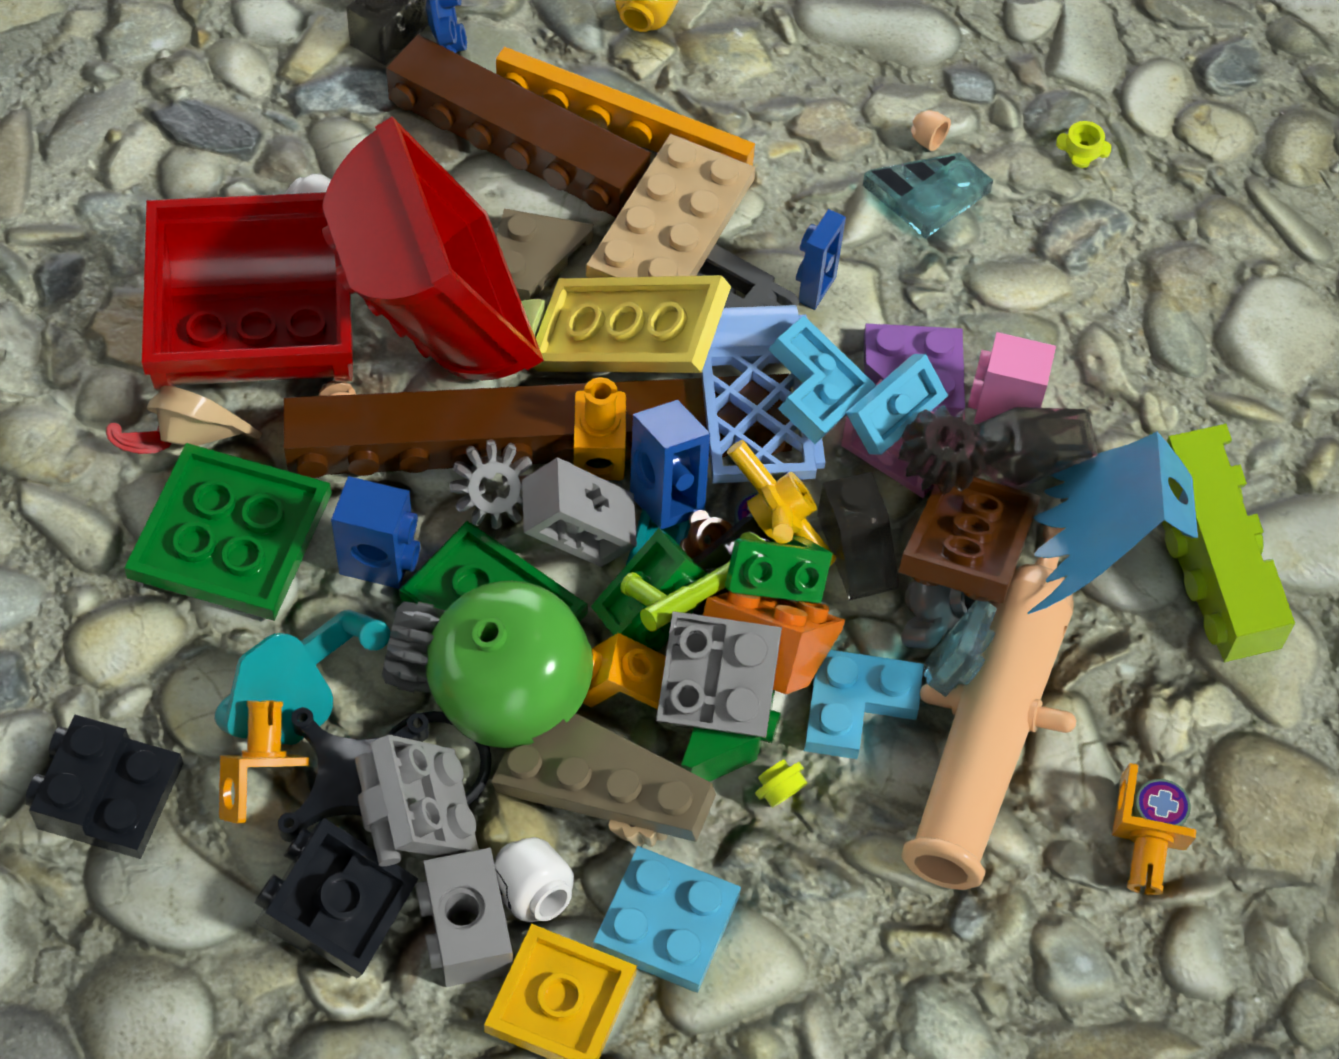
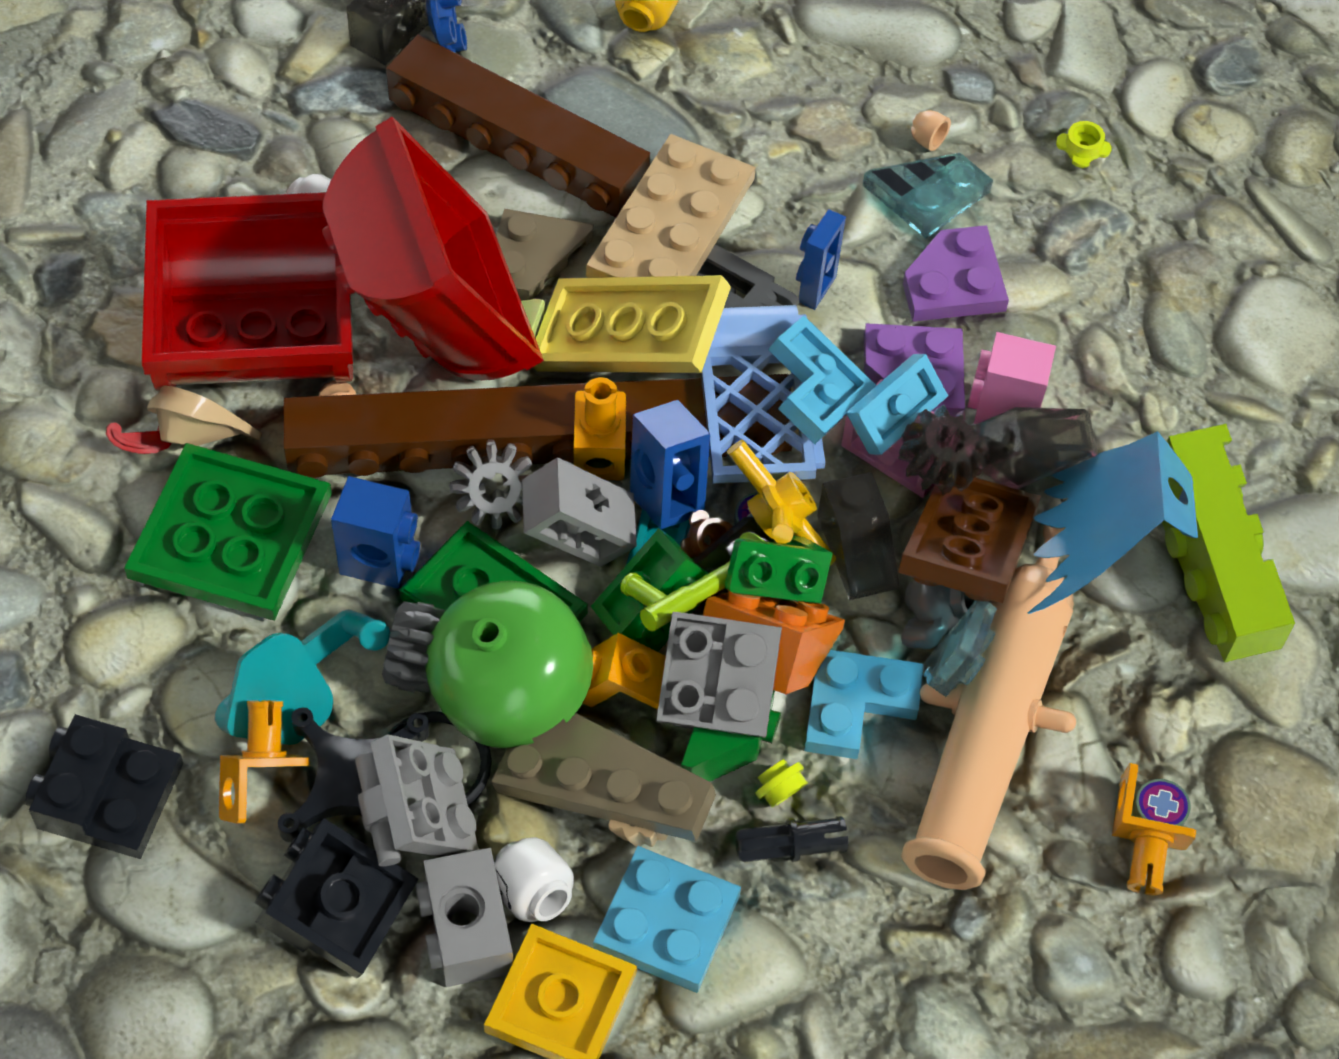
(615, 110): light orange plate -> none
(790, 840): none -> black axle
(955, 277): none -> medium lavender plate

